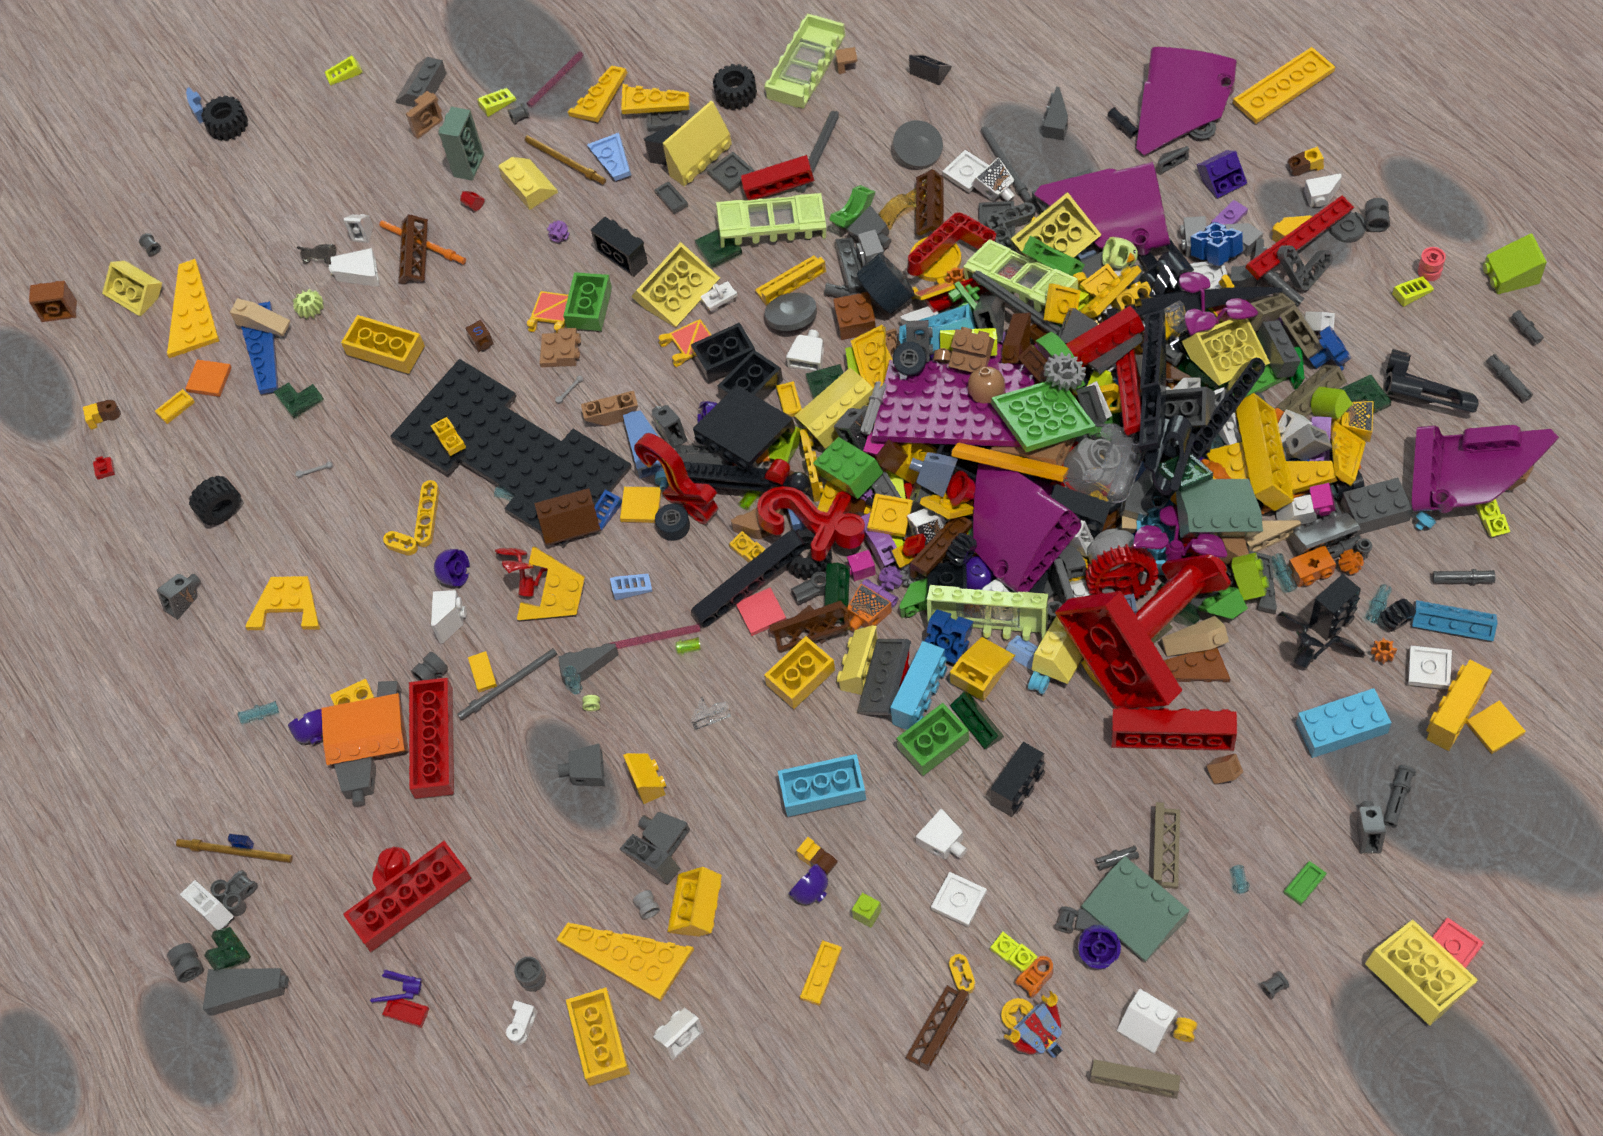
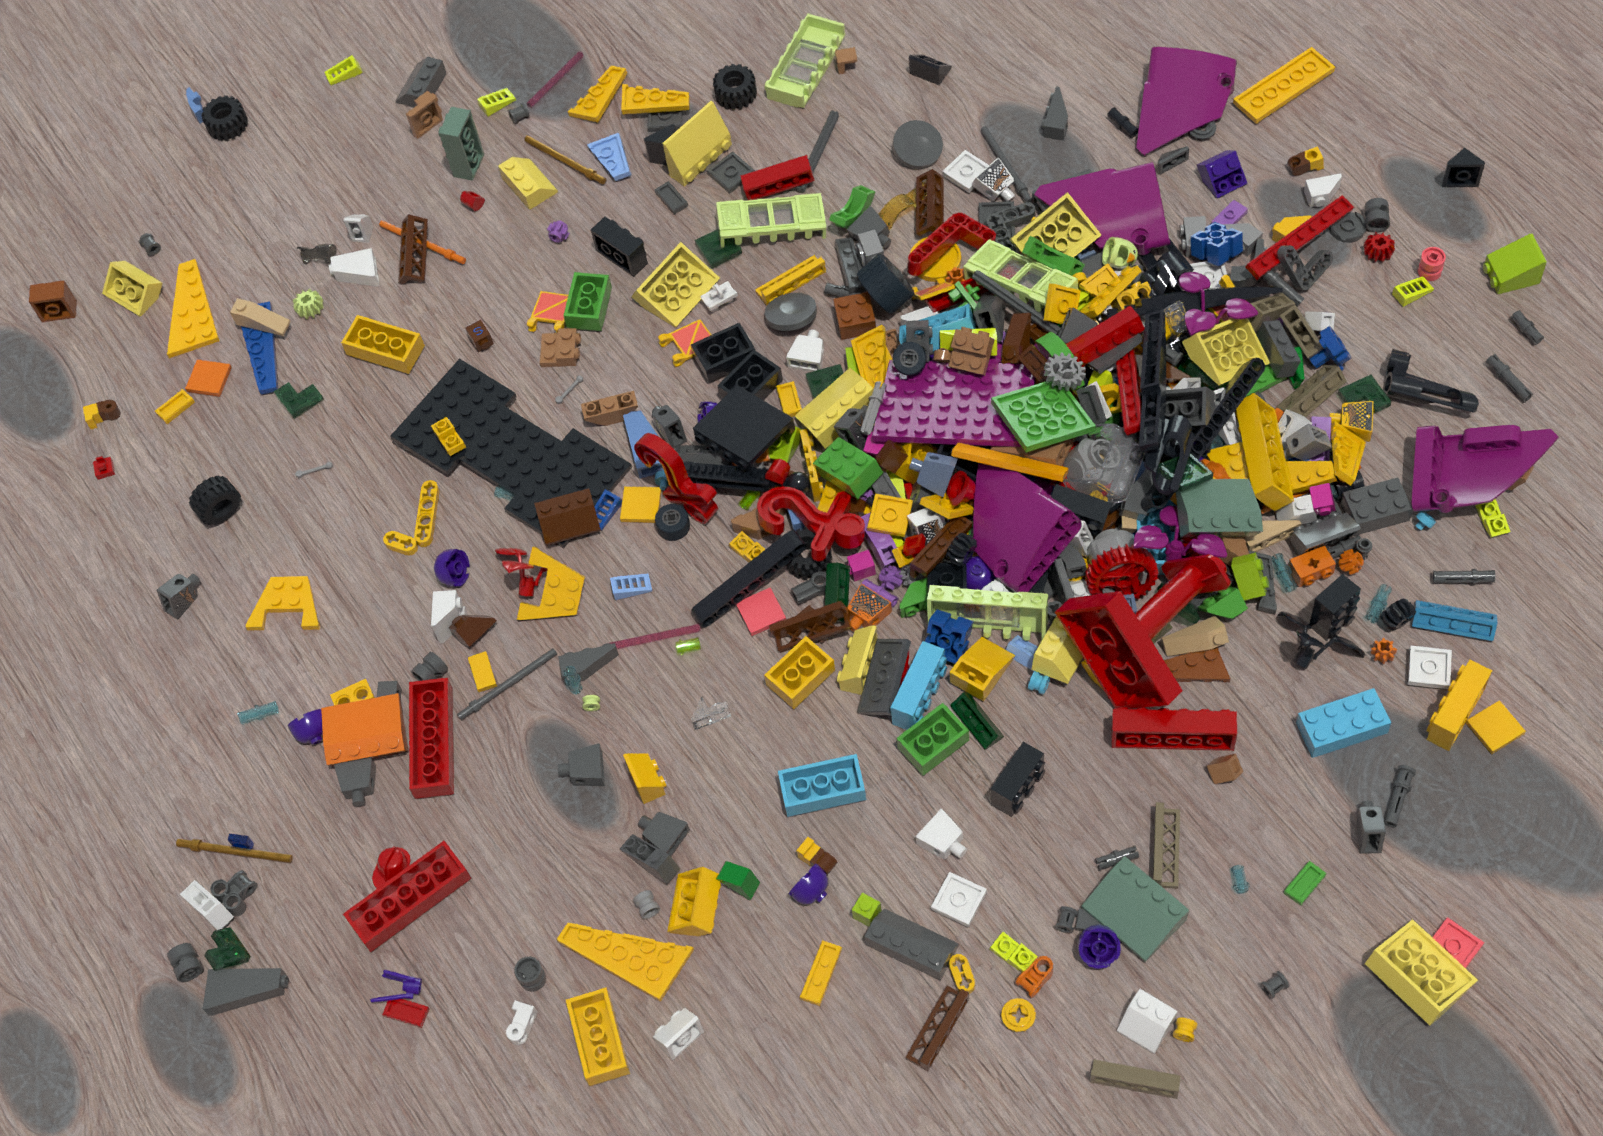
(470, 627): none -> reddish brown slope
(738, 879): none -> green slope
(910, 943): none -> dark grey slope
(985, 384): medium nougat cylinder -> none
(1038, 1029): torso -> none
(1330, 402): lime brick -> none
(1379, 247): none -> red gear
(1463, 170): none -> black slope

